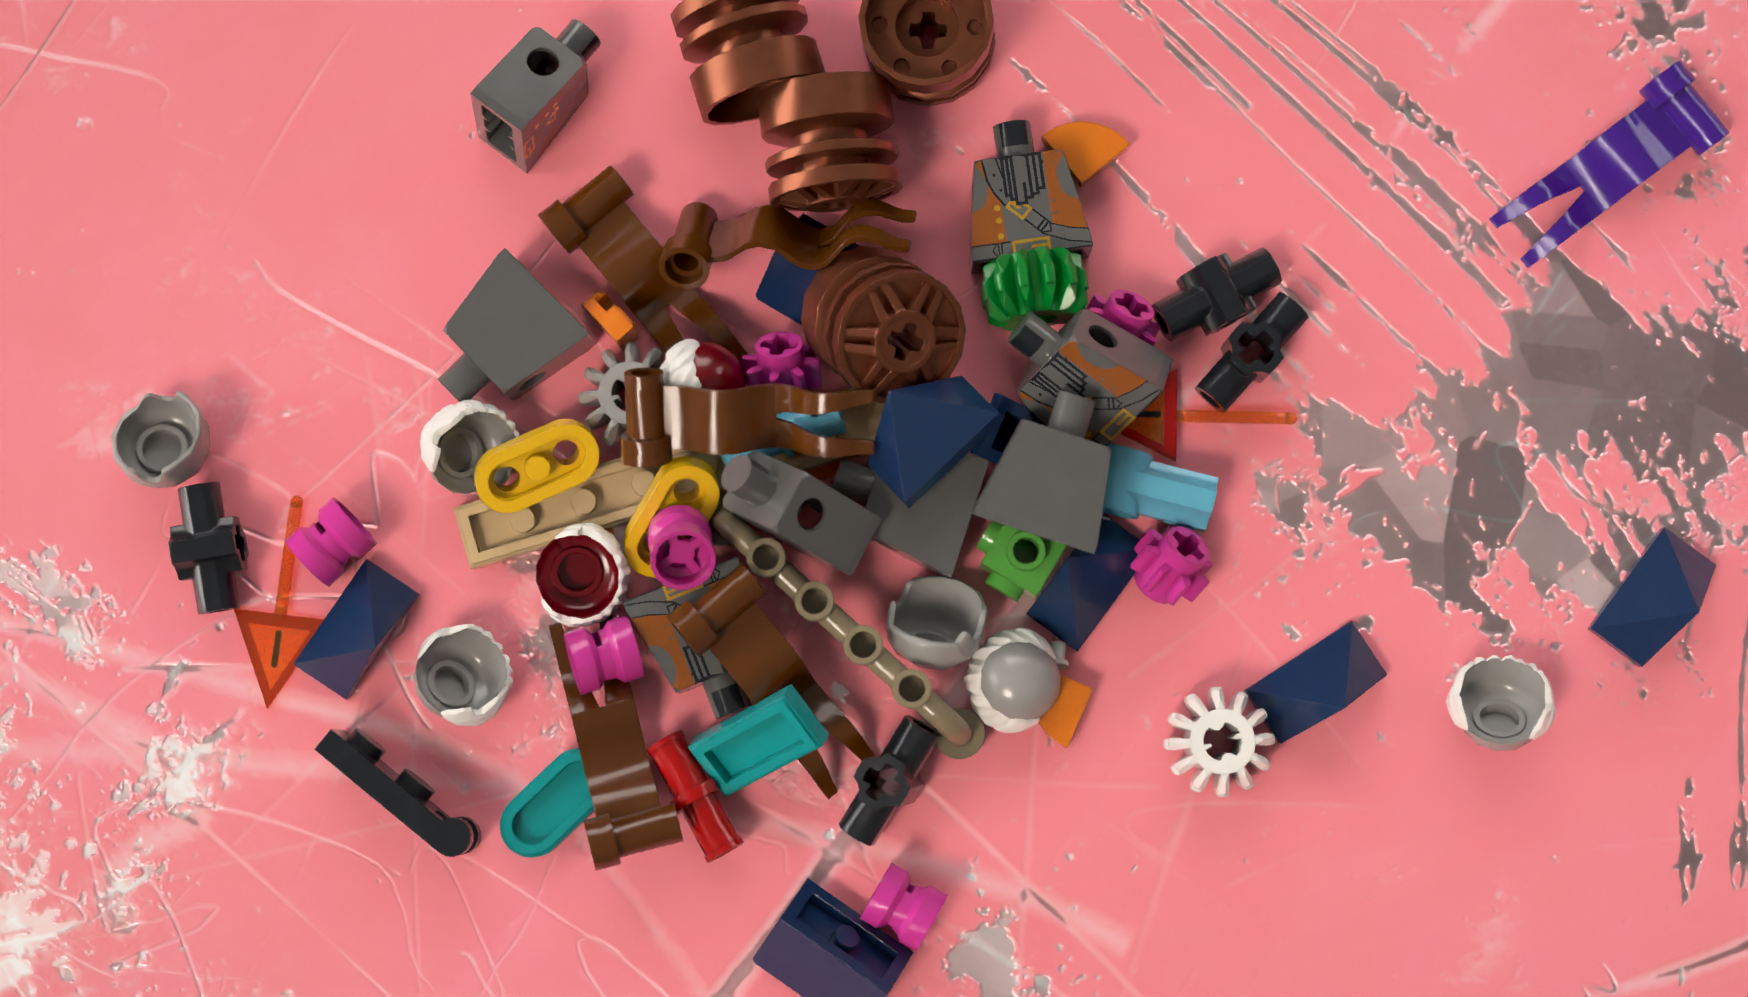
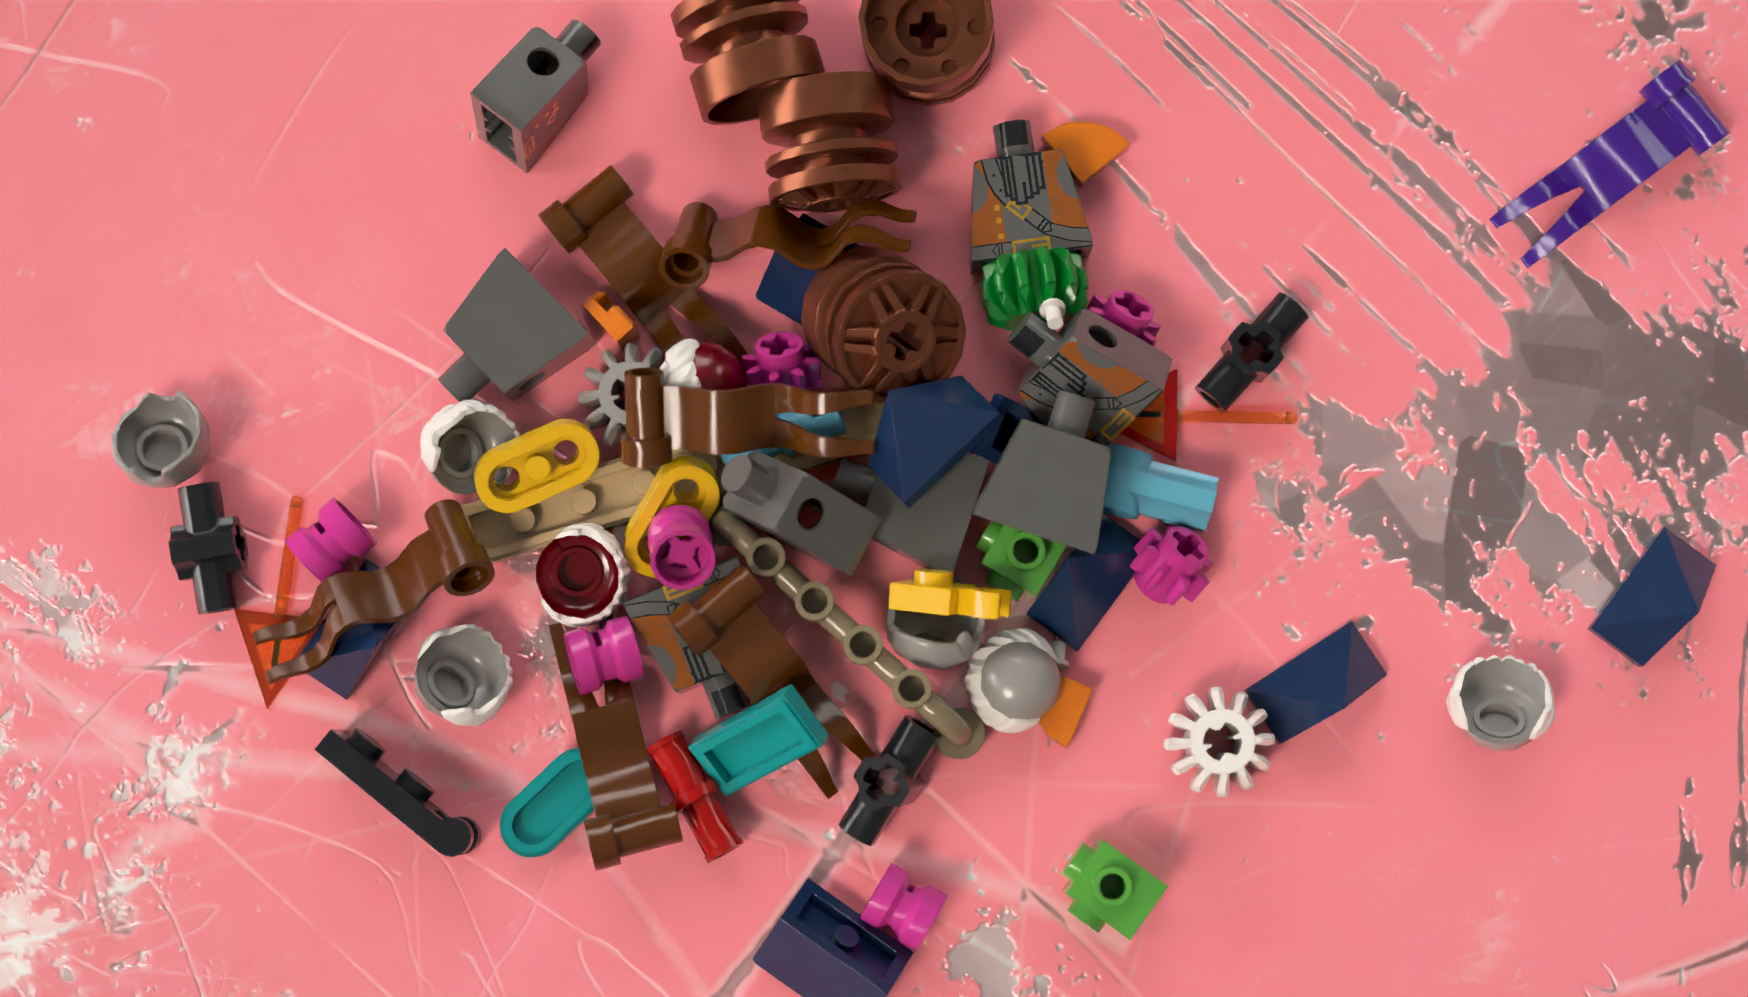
(385, 595): none -> reddish brown flag
(936, 593): none -> yellow plate
(1053, 311): none -> white piece
(1109, 888): none -> bright green brick
(1216, 294): black axle -> none

